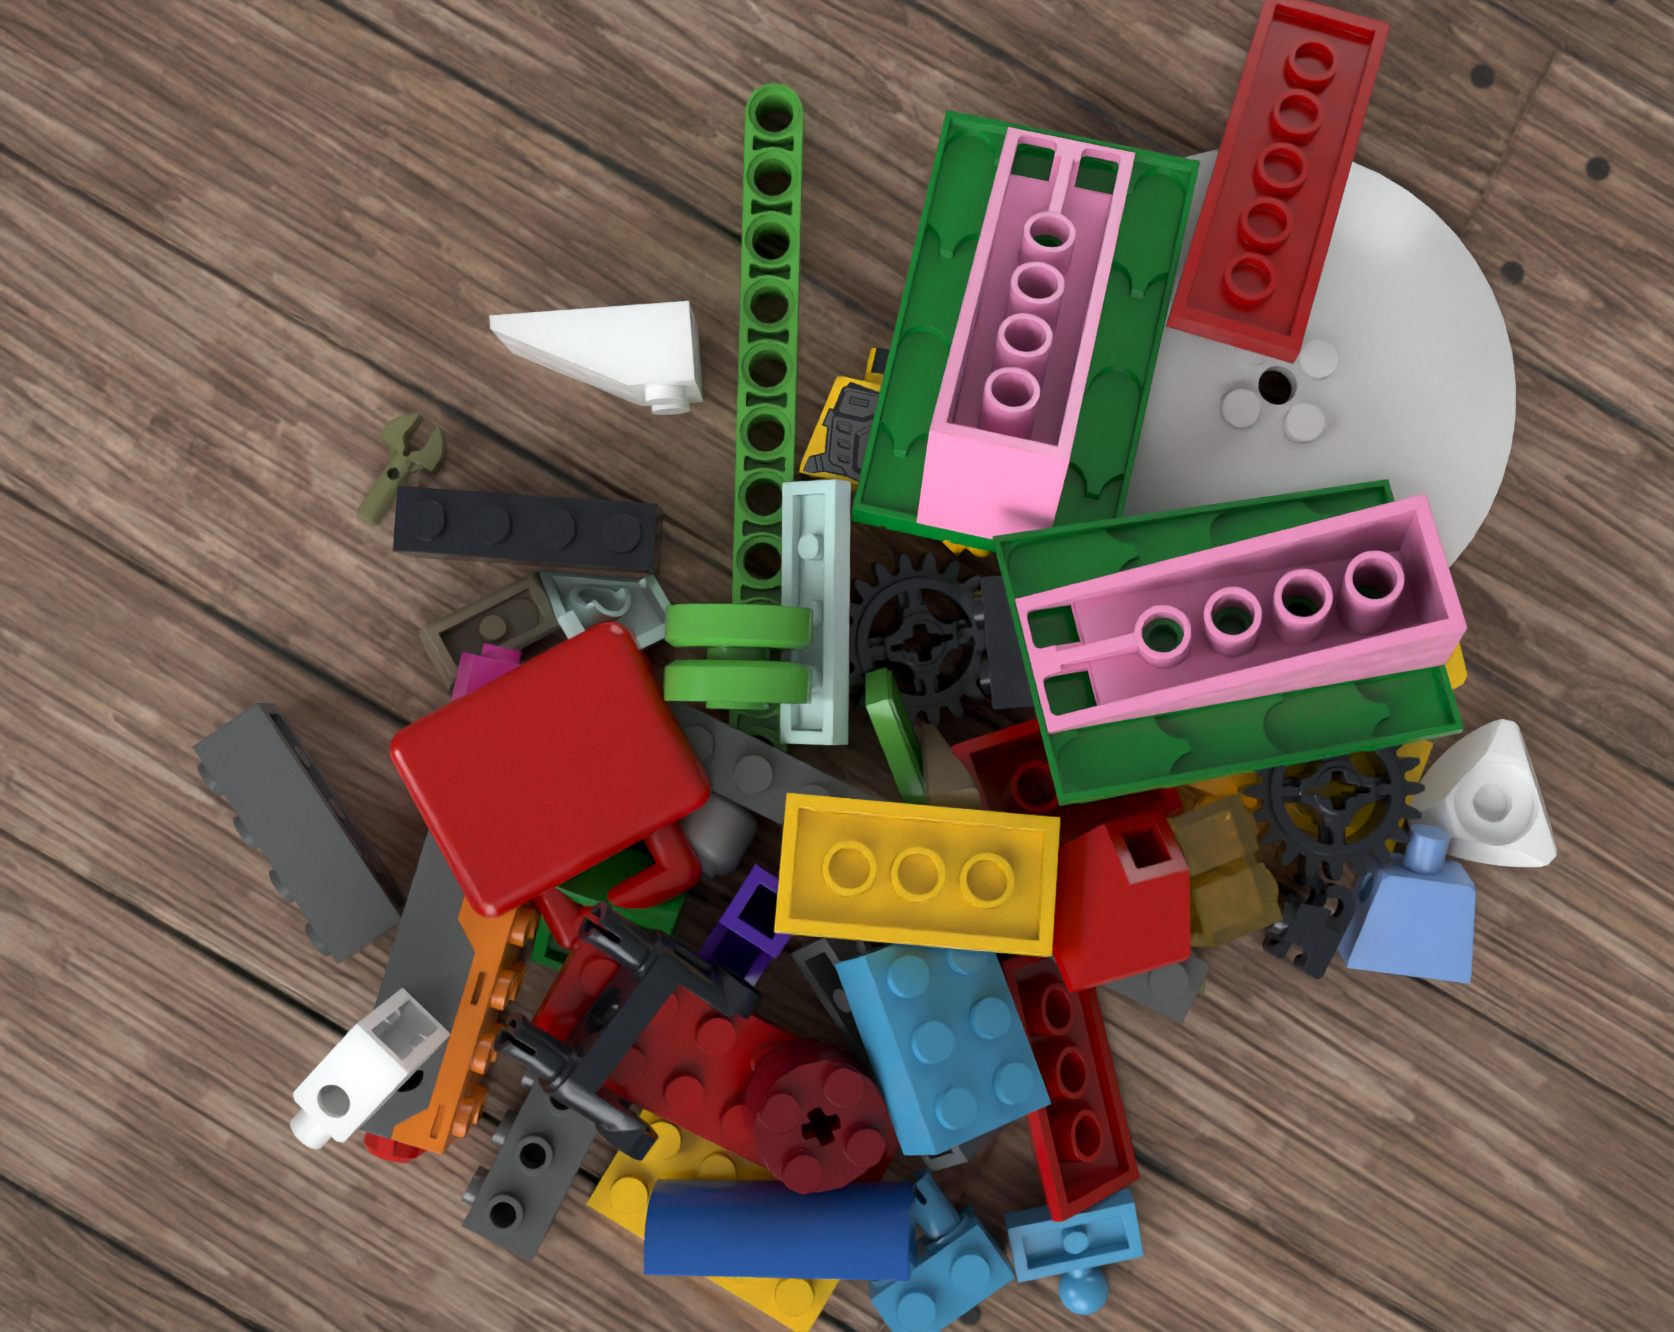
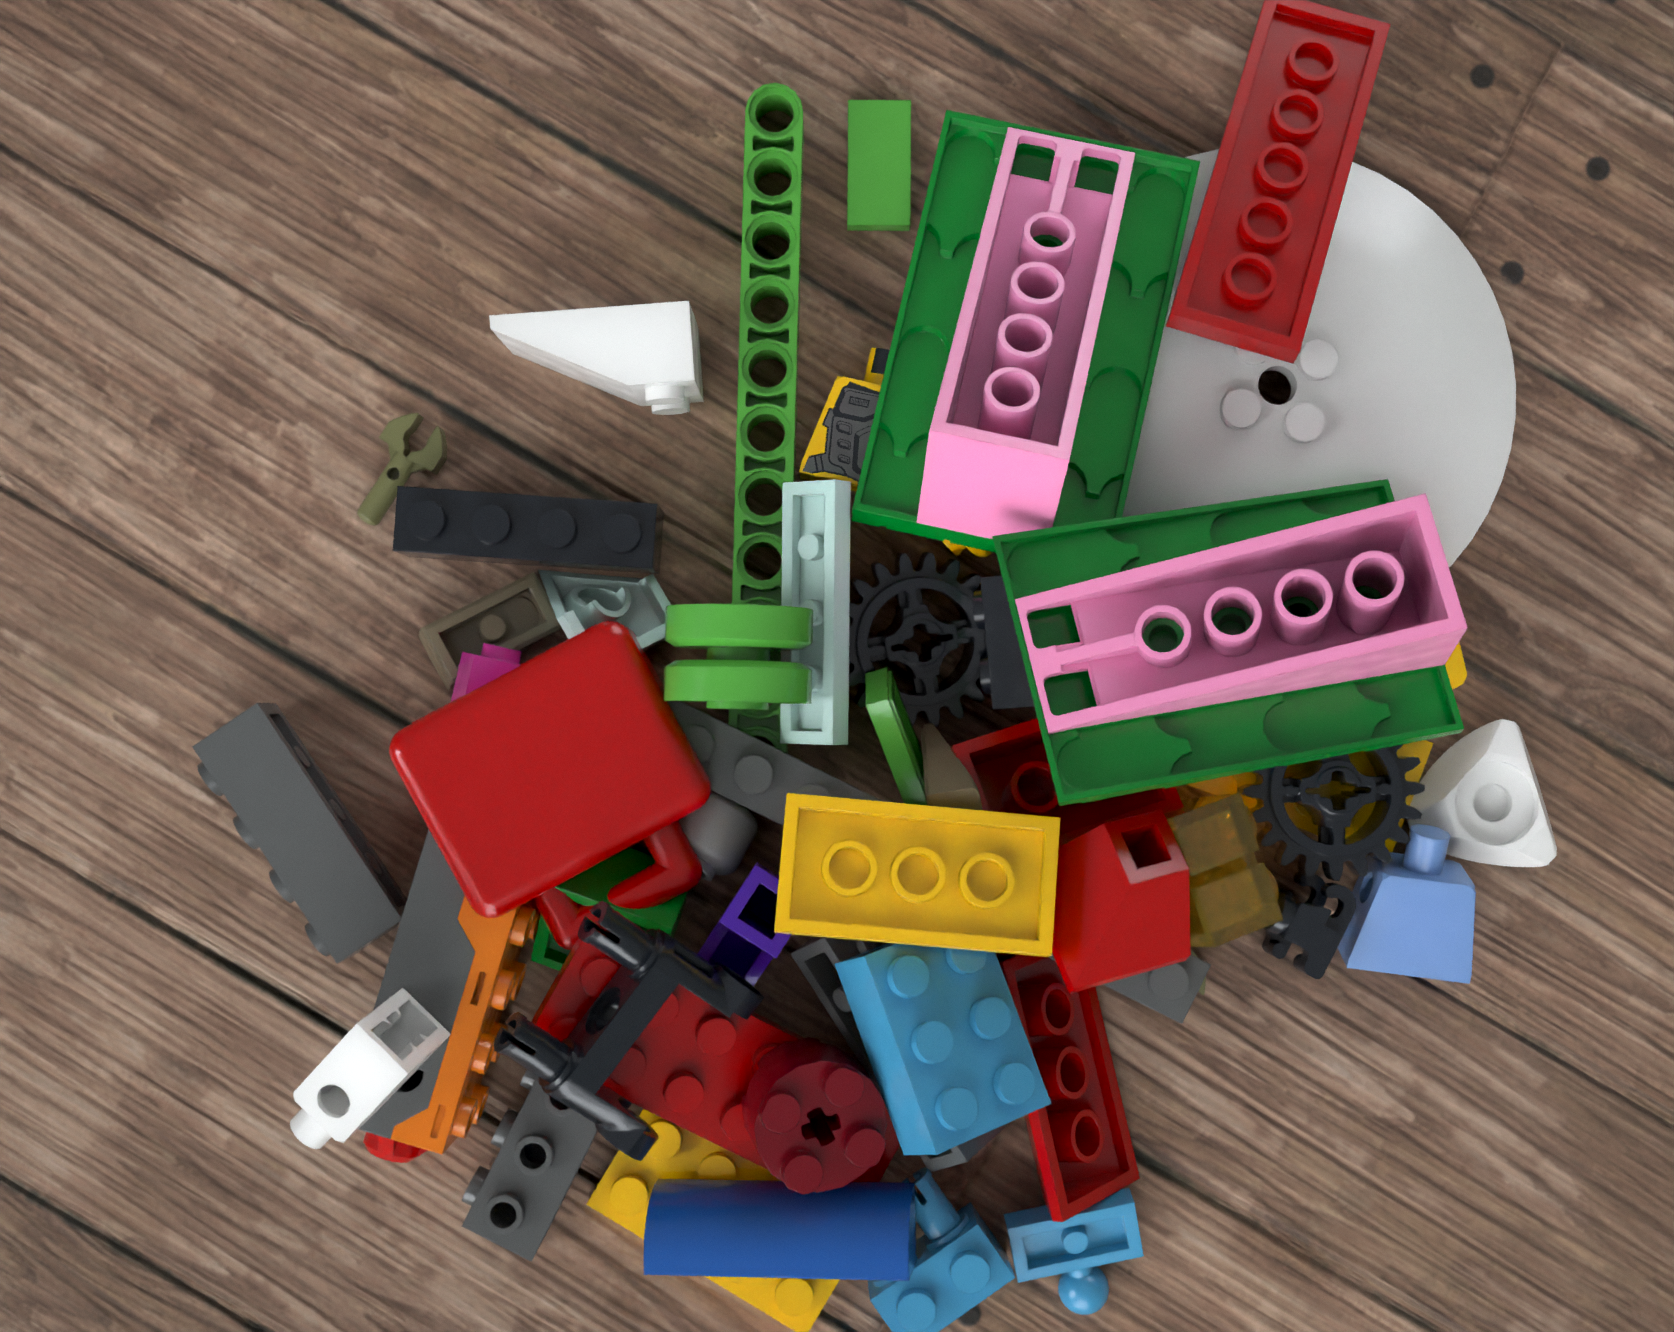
(879, 165): none -> bright green tile

